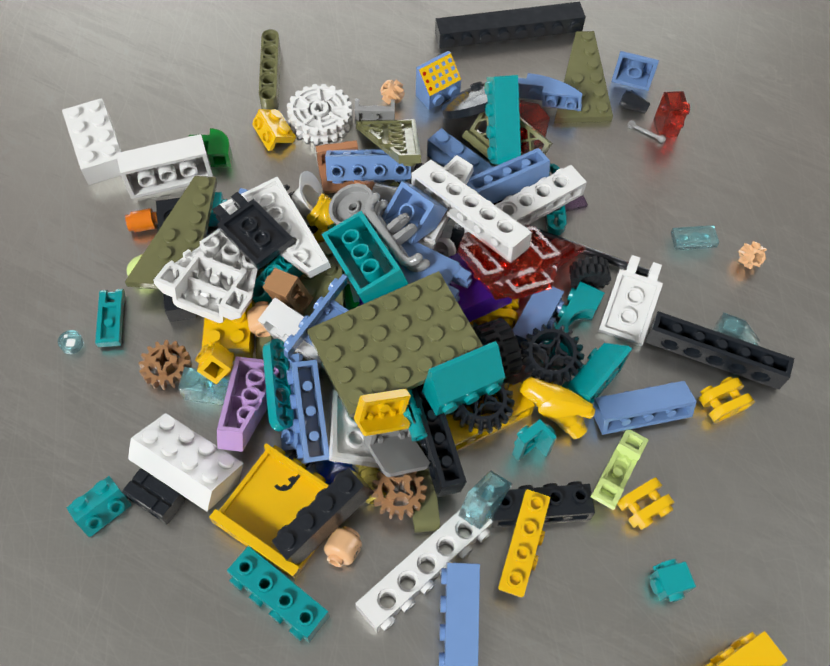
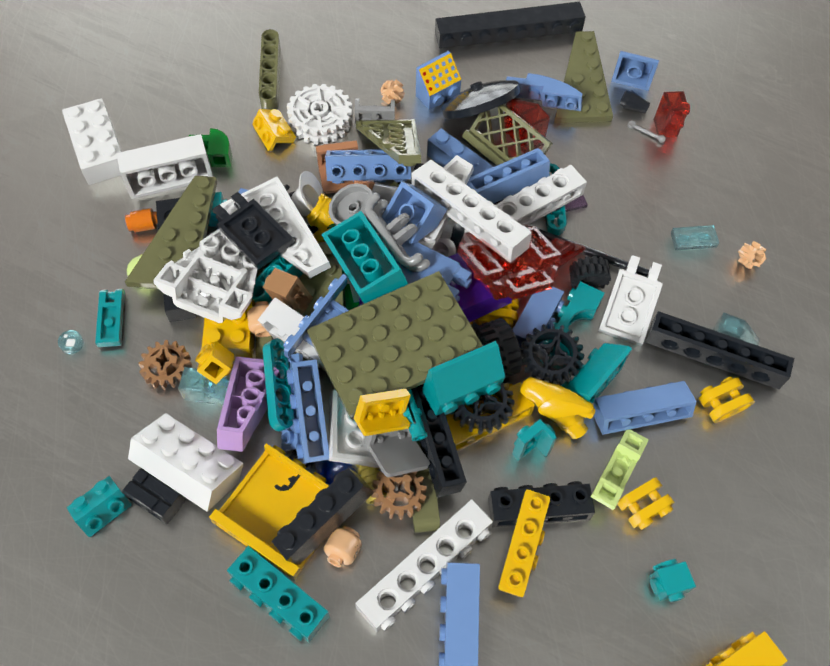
(484, 499): clear light blue slope -> none
(503, 118): teal brick -> none

